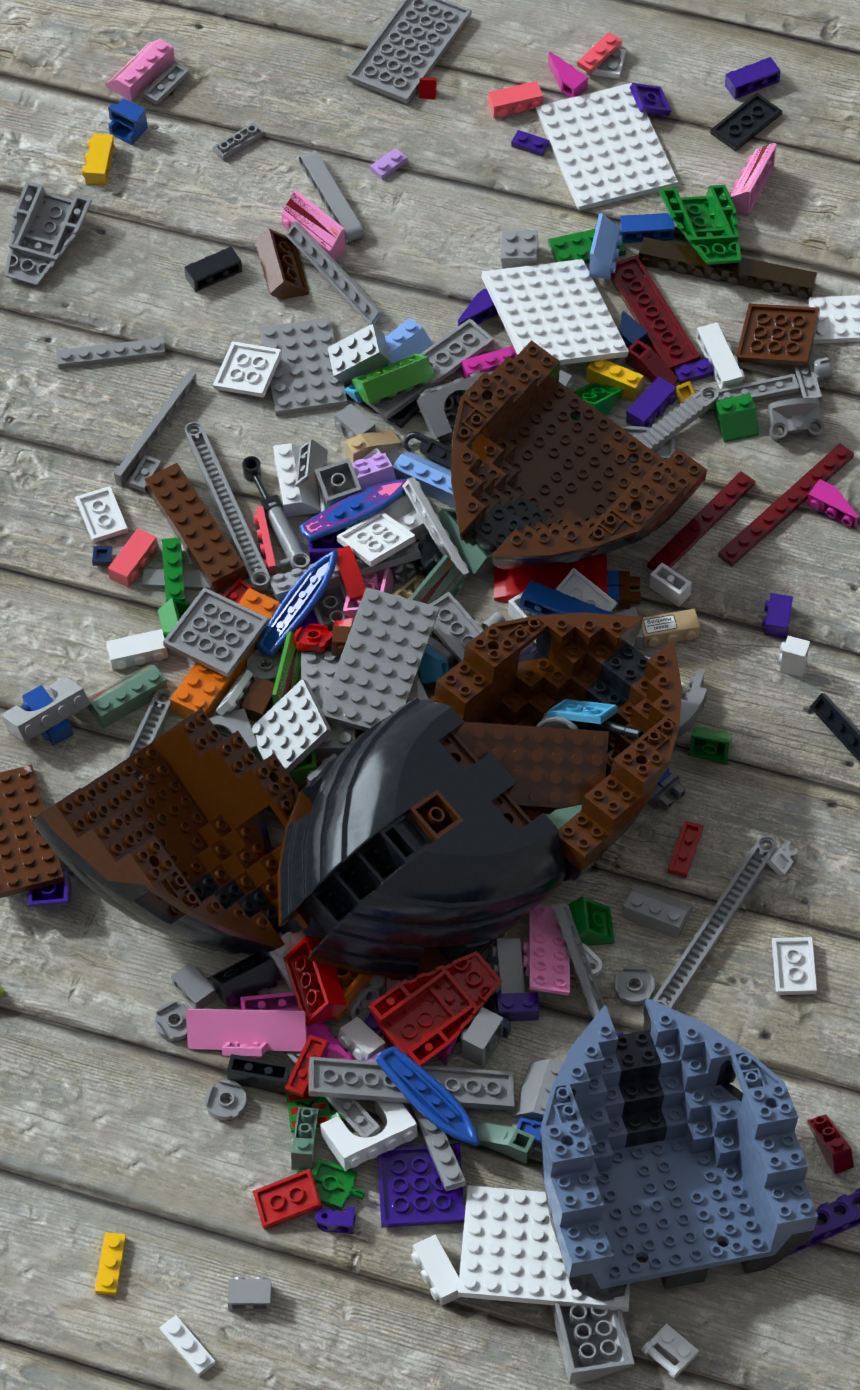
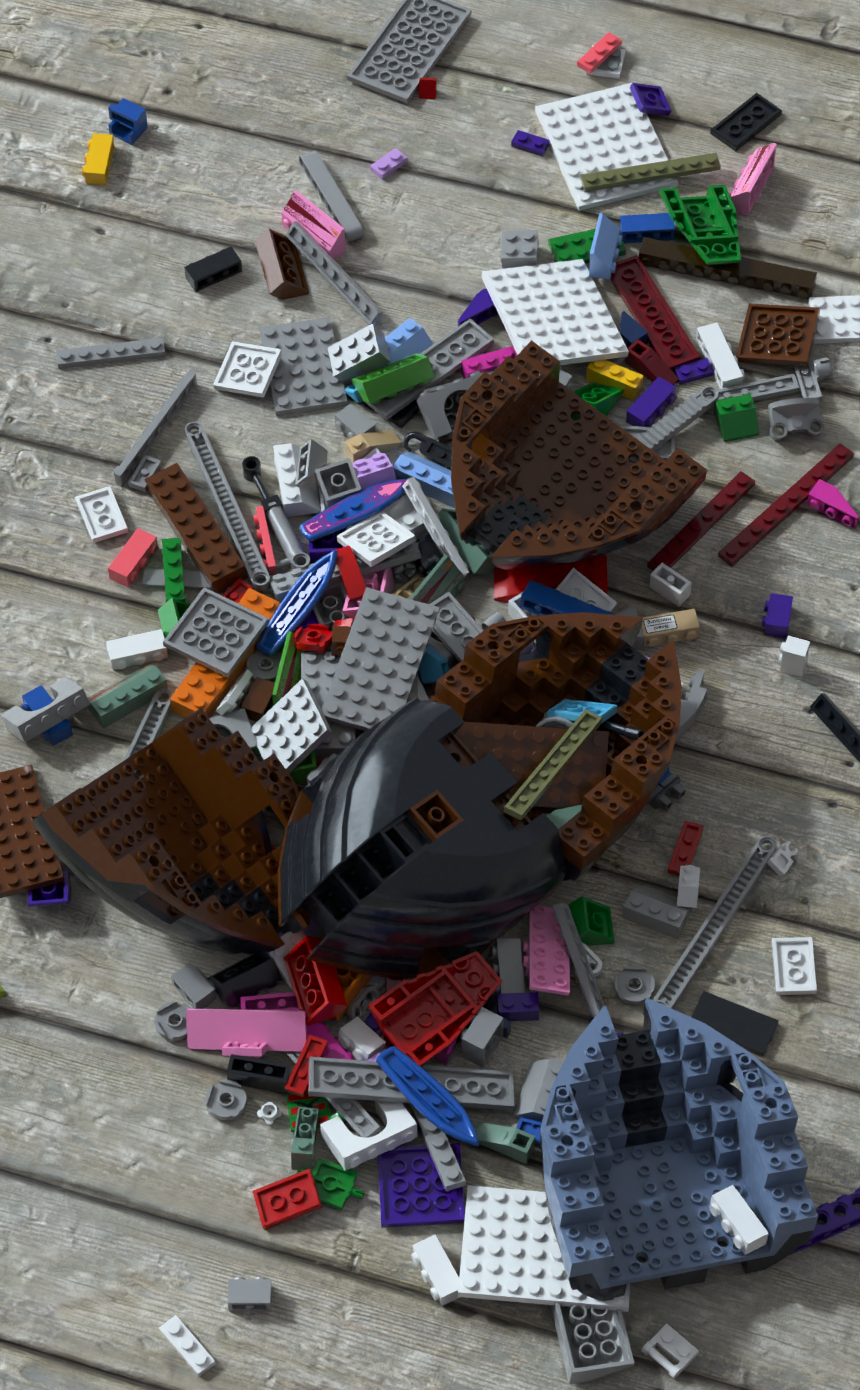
(42, 231): light grey wedge -> none
(102, 555): dark blue plate -> none
(110, 1264): yellow plate -> none
(142, 69): bright pink slope -> none
(166, 84): light grey plate -> none
(238, 141): light grey tile -> none
(269, 1107): none -> white plate
(336, 1220): dark purple leg -> none
(515, 99): coral brick -> none
(553, 765): none -> olive plate
(567, 77): dark pink slope -> none
(619, 588): reddish brown hips -> none
(650, 172): none -> olive plate
(684, 391): yellow slope -> none
(688, 886): none -> white brick
(710, 744): green slope -> none
(738, 1220): none -> white brick
(740, 1024): none -> black tile
(752, 78): dark purple brick -> none
(832, 1144): dark red slope -> none

